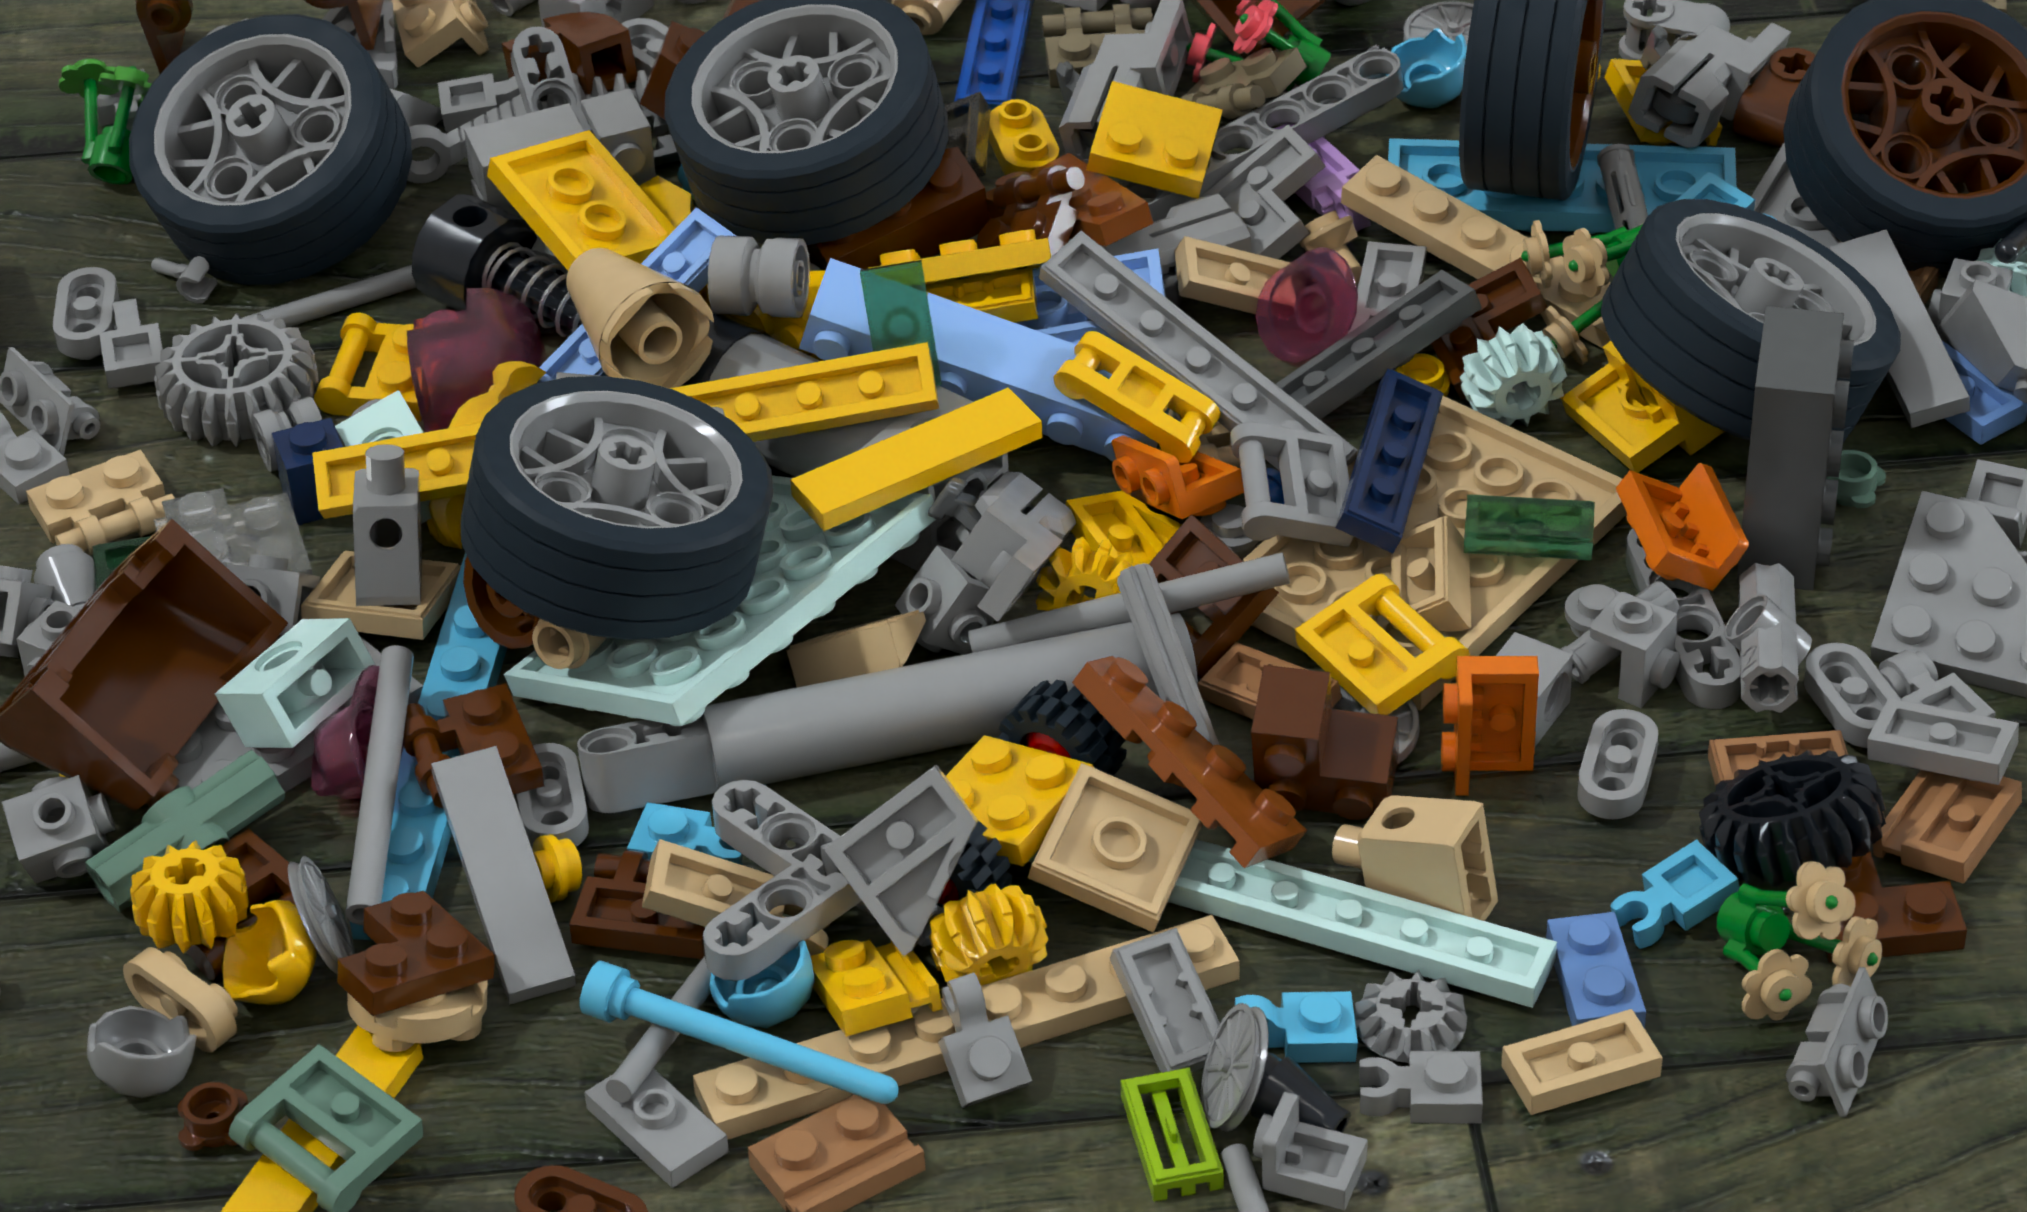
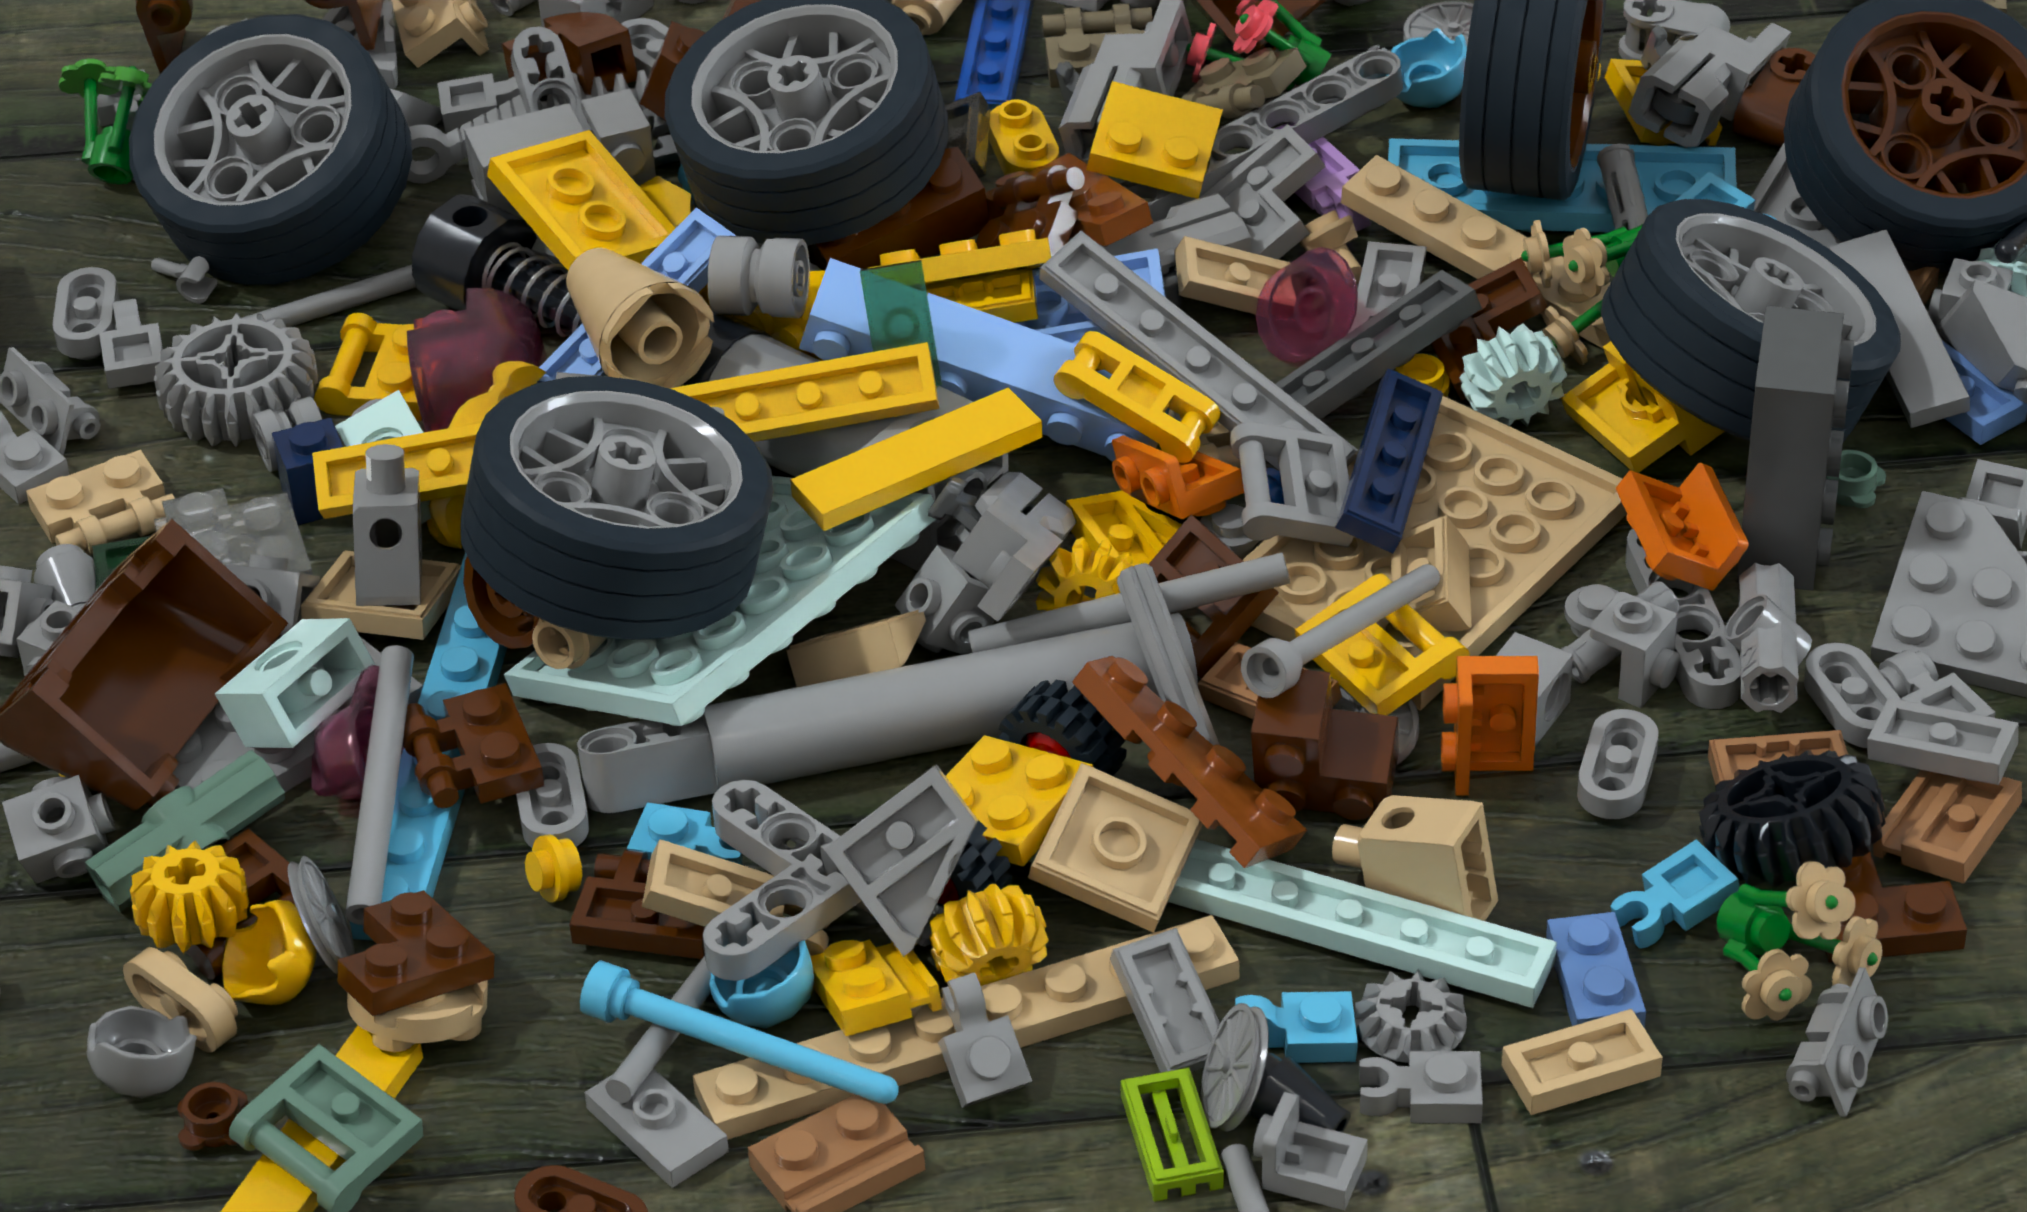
(503, 875): light grey tile -> none
(1277, 664): none -> light grey piece
(1529, 527): clear green plate -> none

